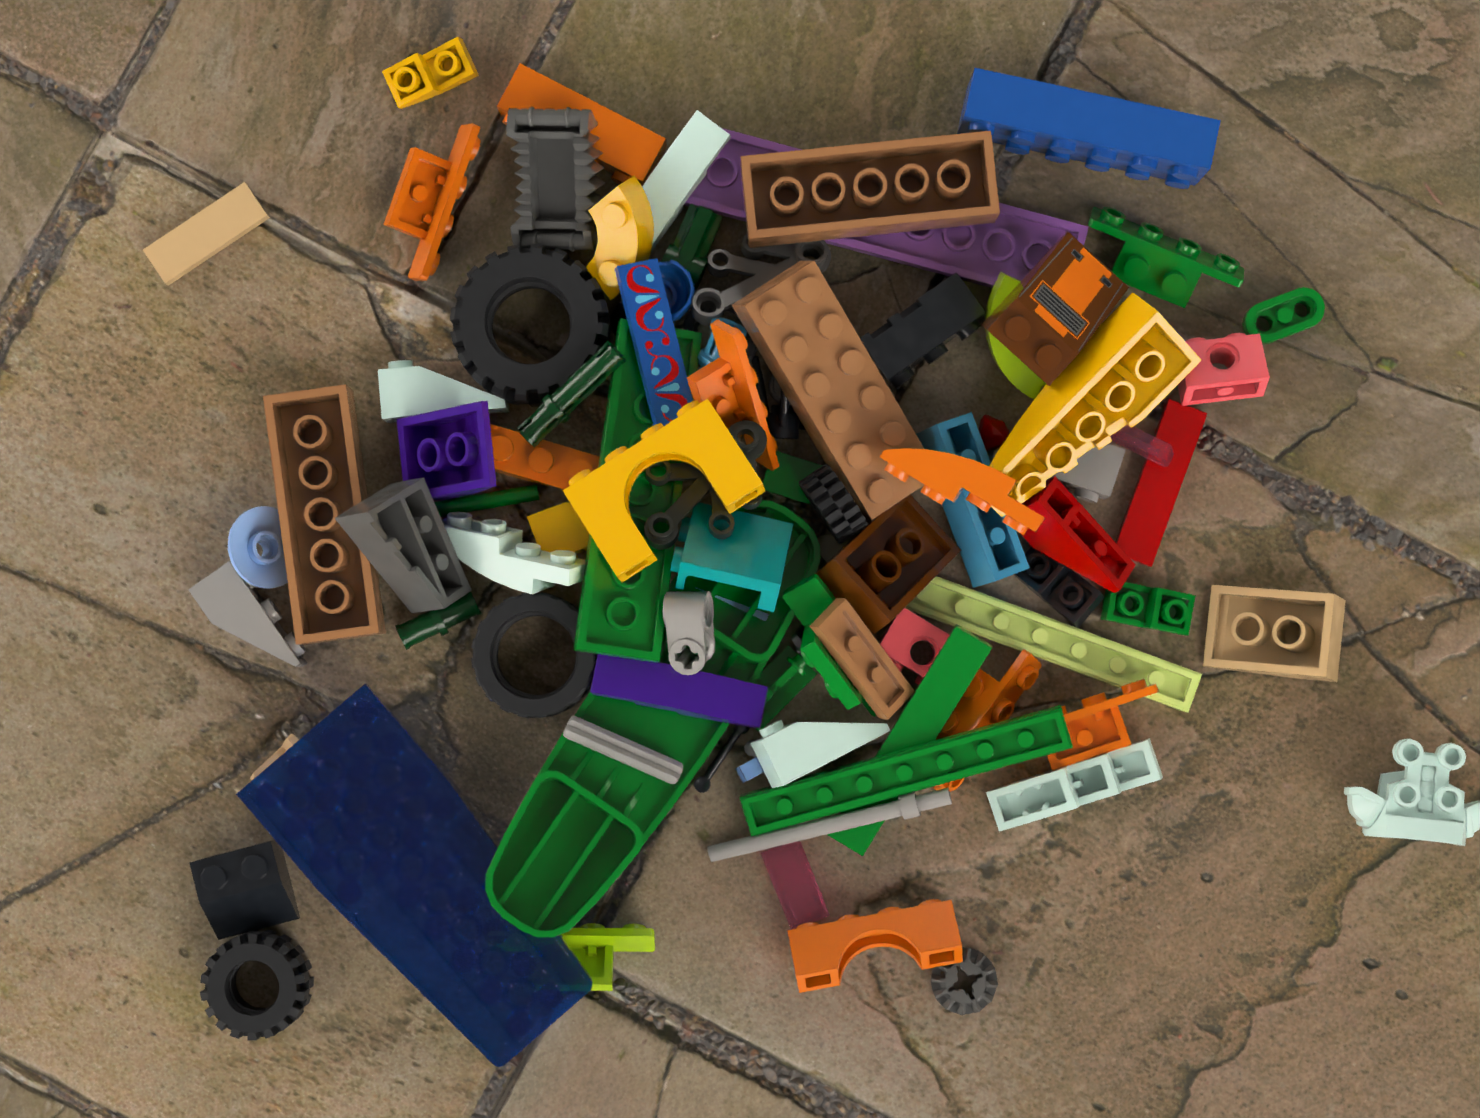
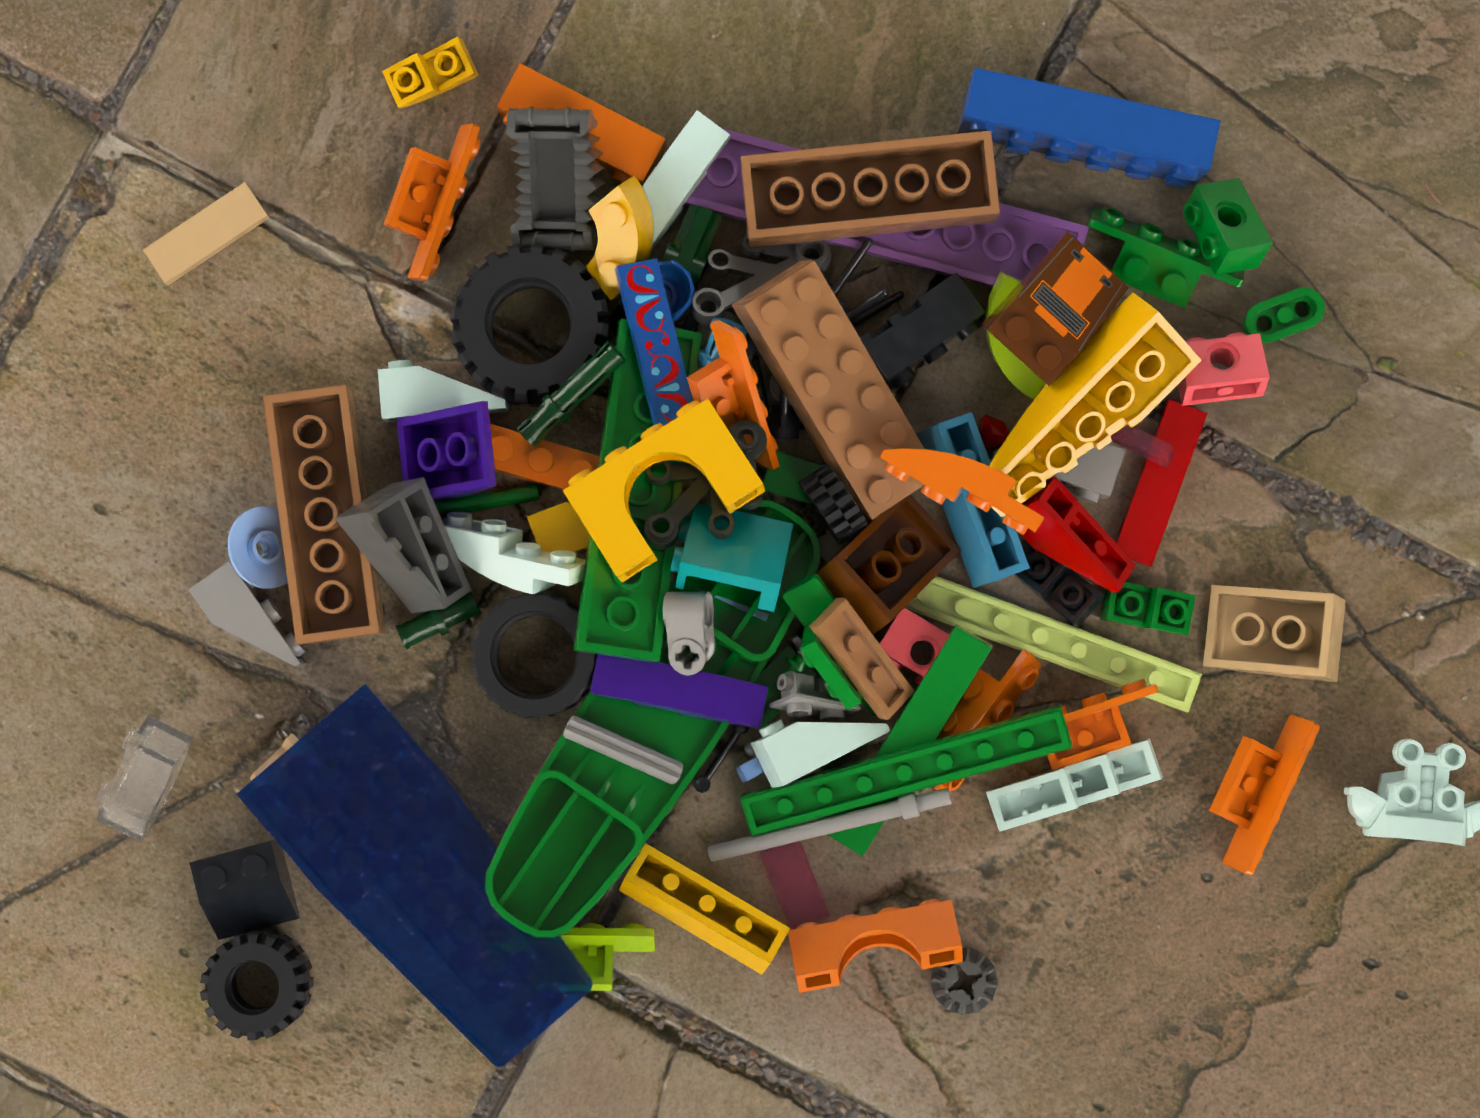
(144, 778): none -> clear brick
(704, 909): none -> yellow brick
(801, 700): none -> light grey hinge
(870, 306): none -> black plant
(1227, 226): none -> green brick
(1258, 789): none -> orange bracket

